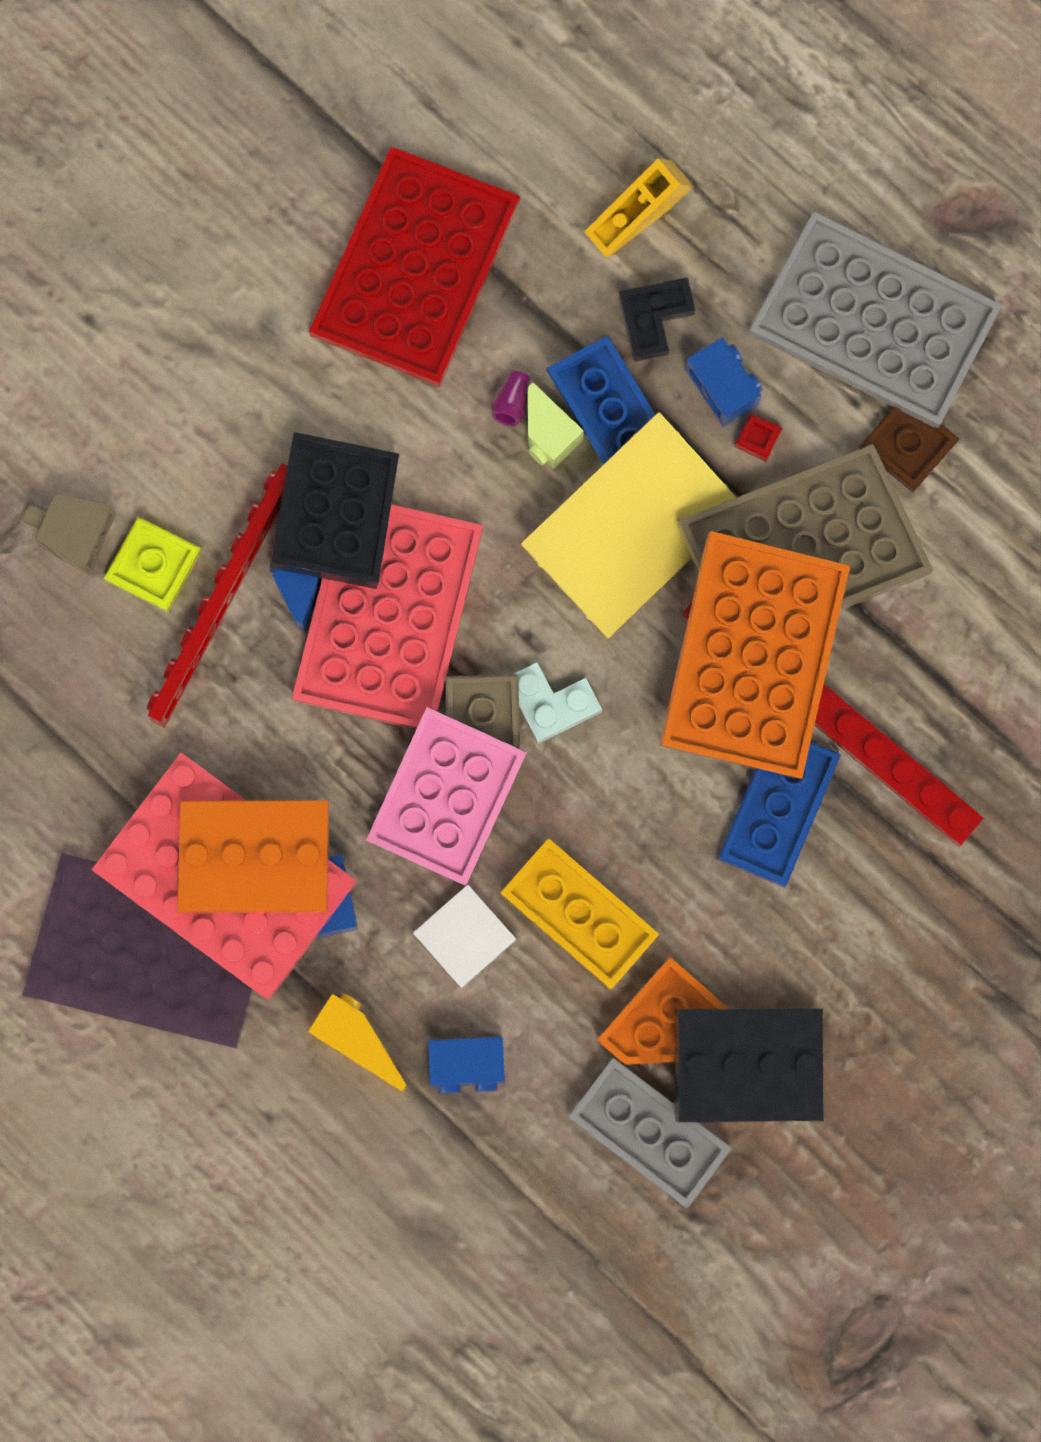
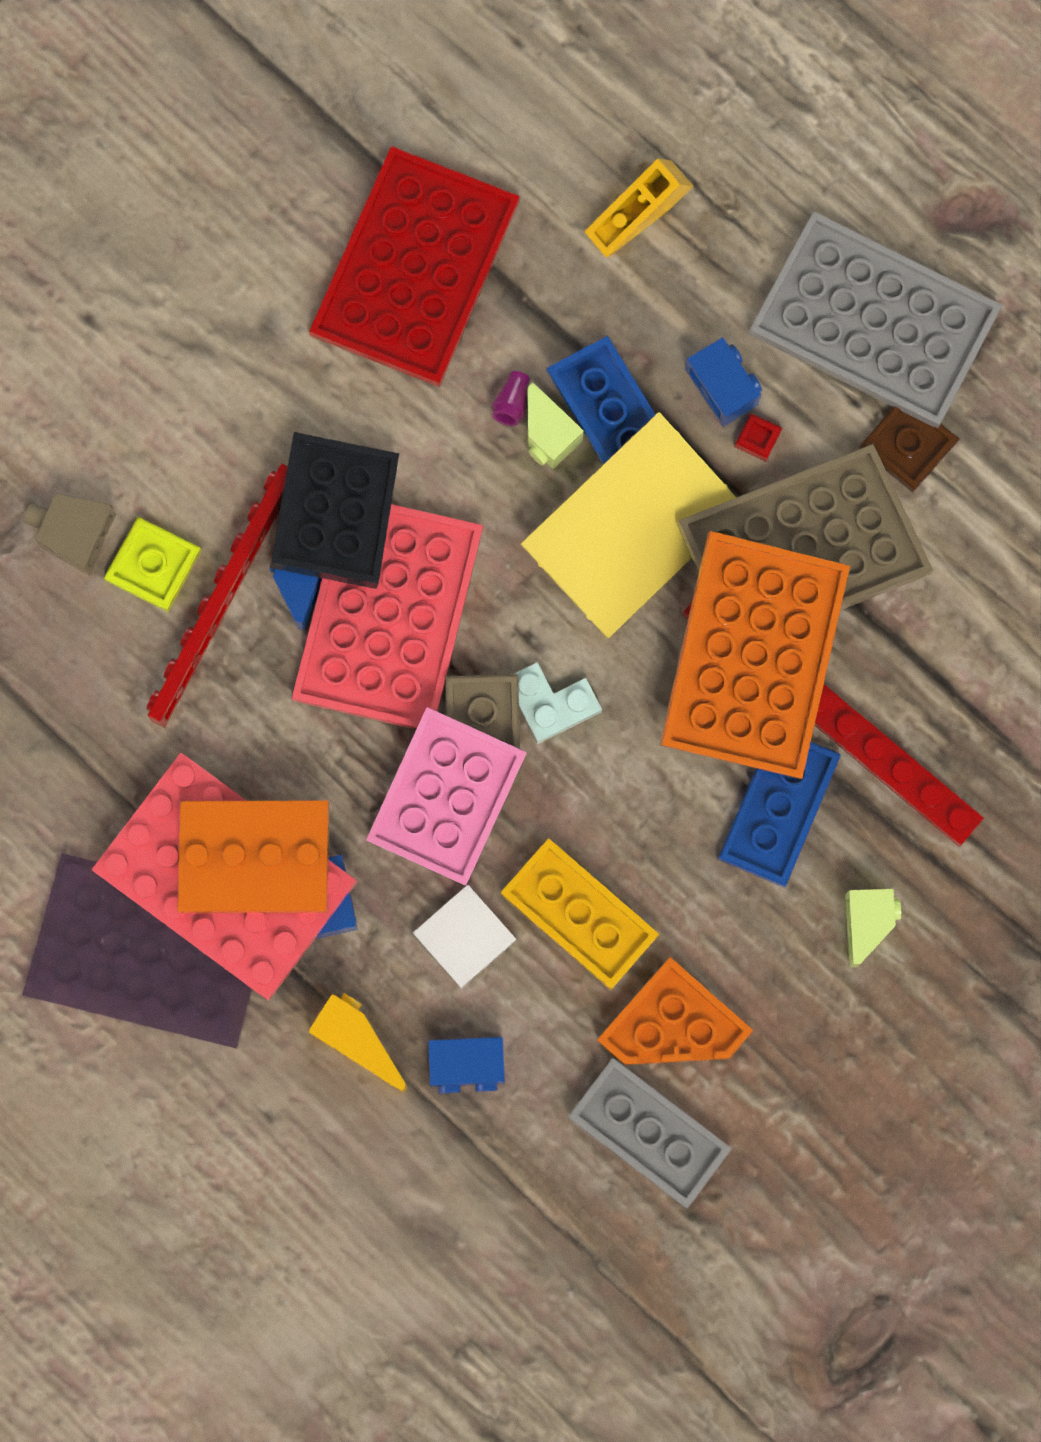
(646, 309): black plate -> none
(748, 1065): black plate -> none
(869, 920): none -> yellowish green slope

